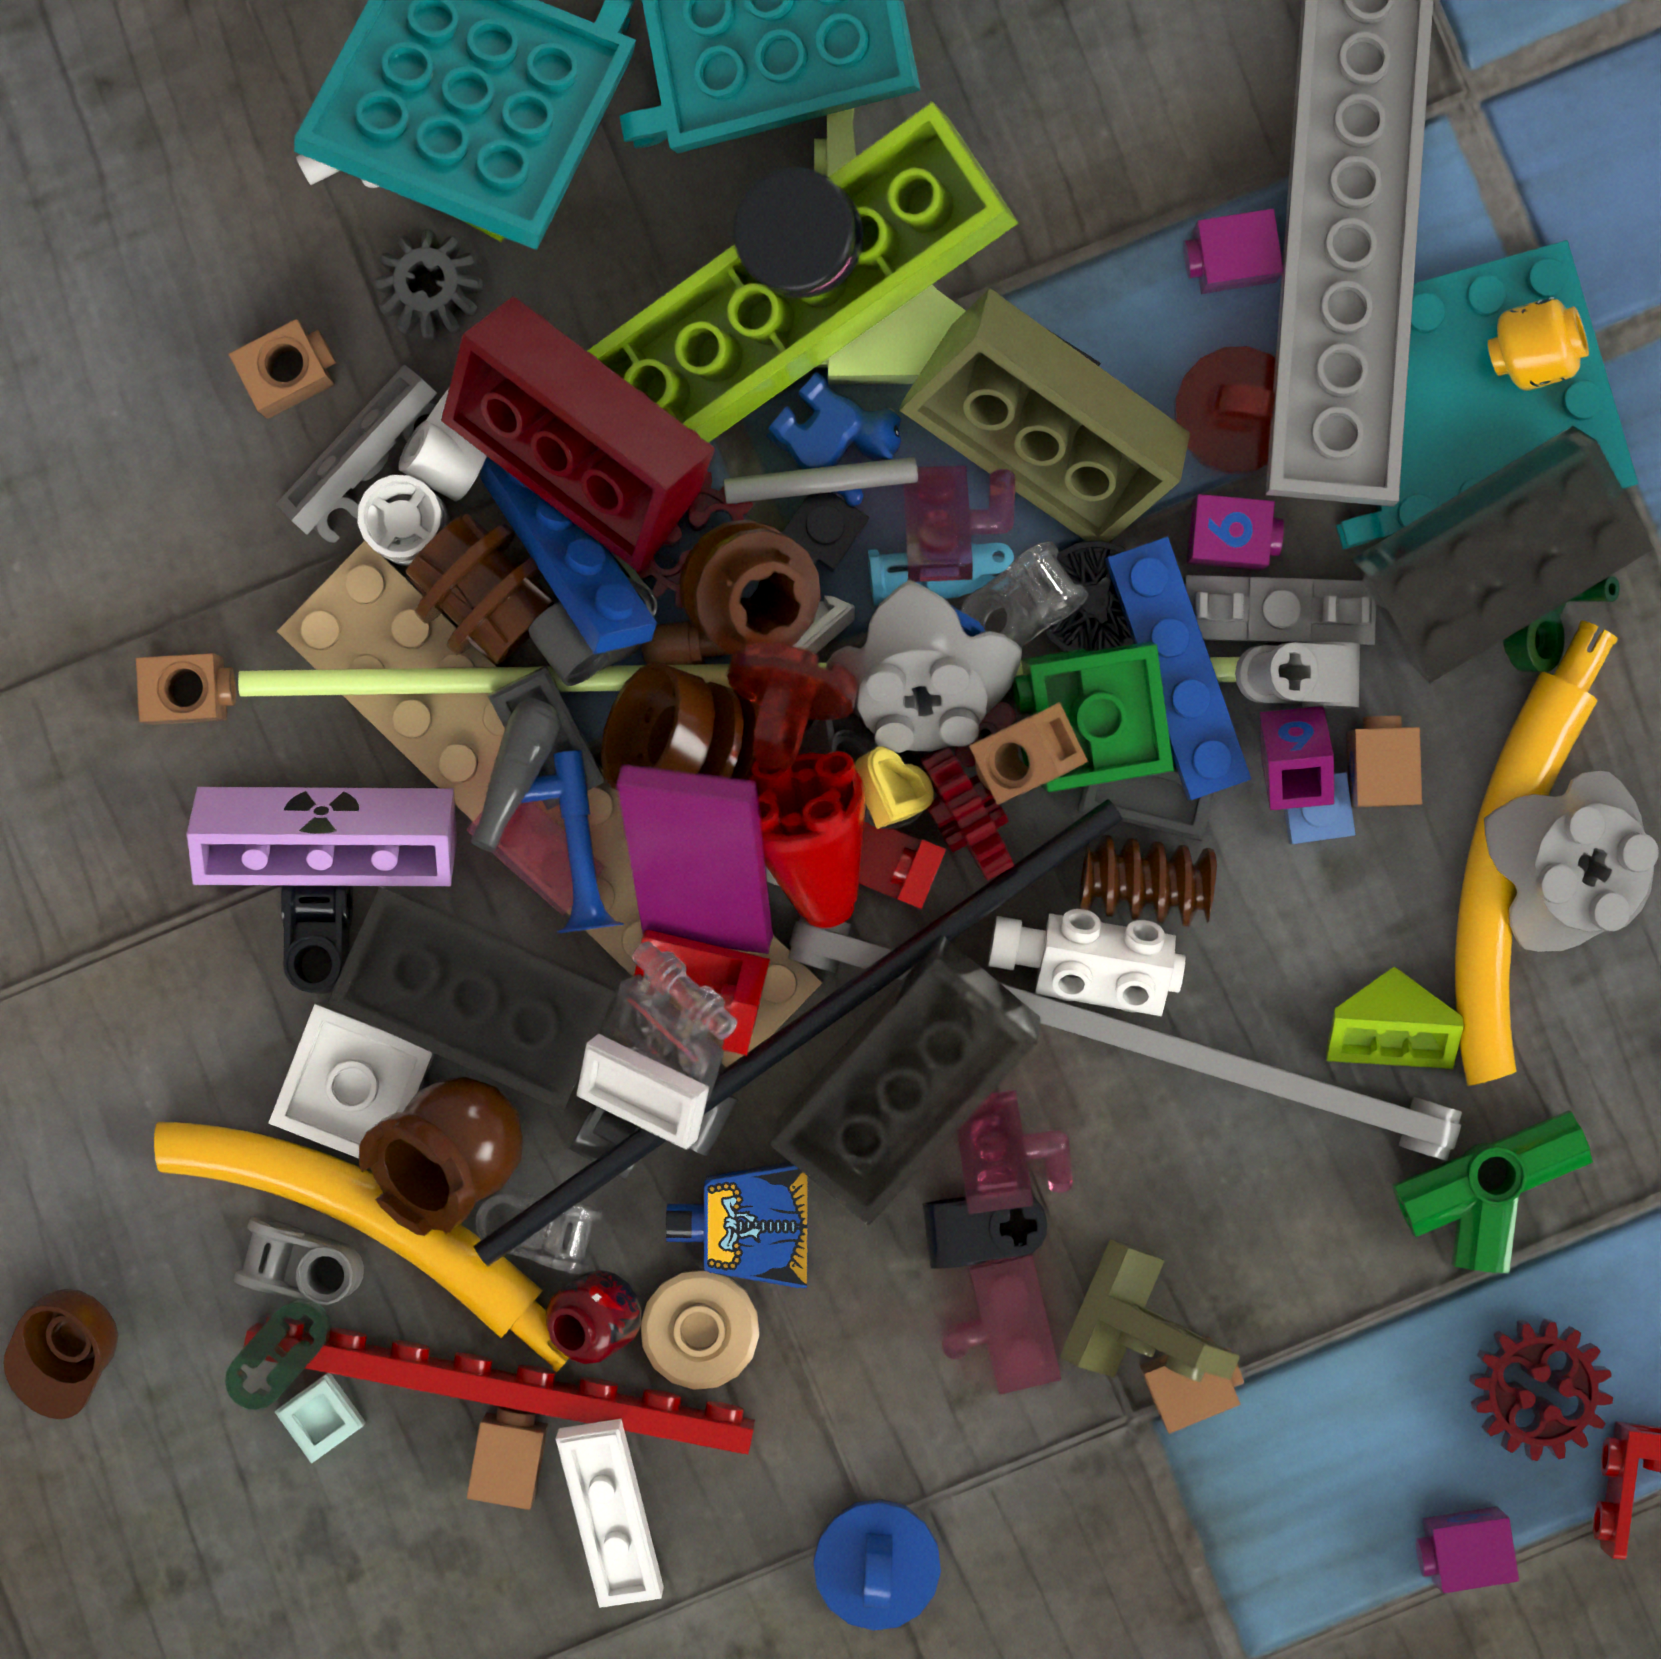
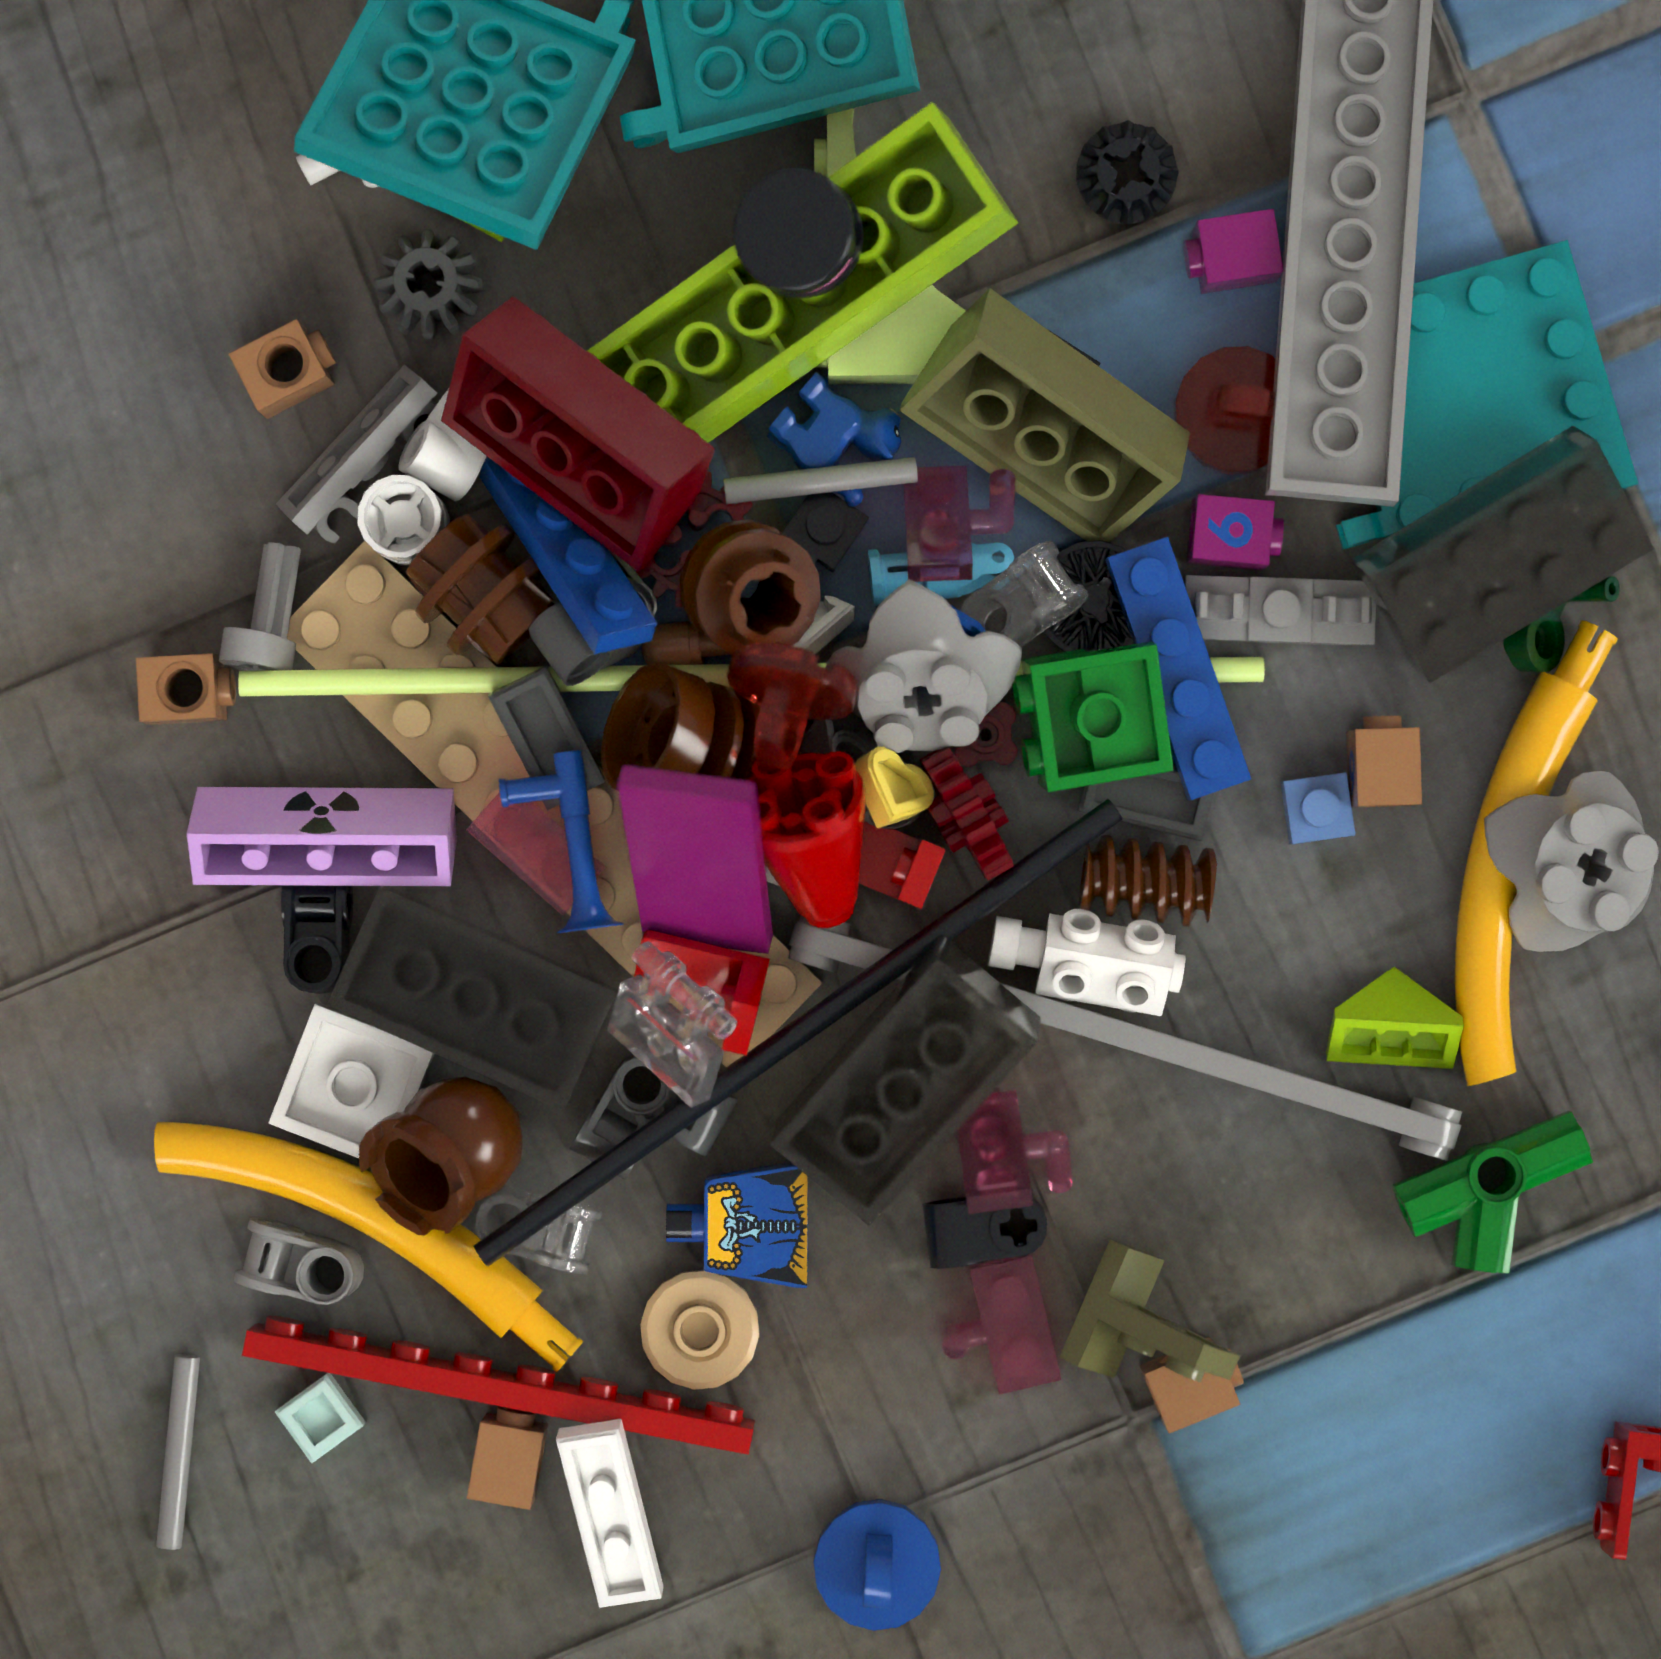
(60, 1352): reddish brown cap -> none
(178, 1451): none -> light grey piece
(266, 642): none -> light grey piece
(289, 1364): clear green beam -> none
(520, 757): dark grey piece -> none
(593, 1317): dark red head -> none
(642, 1091): white tile -> none
(1050, 749): medium nougat brick -> none
(1135, 201): none -> black gear
(1297, 758): magenta brick -> none
(1301, 674): light grey piece -> none
(1468, 1550): magenta brick -> none
(1538, 344): yellow head -> none
(1575, 1379): dark red gear -> none

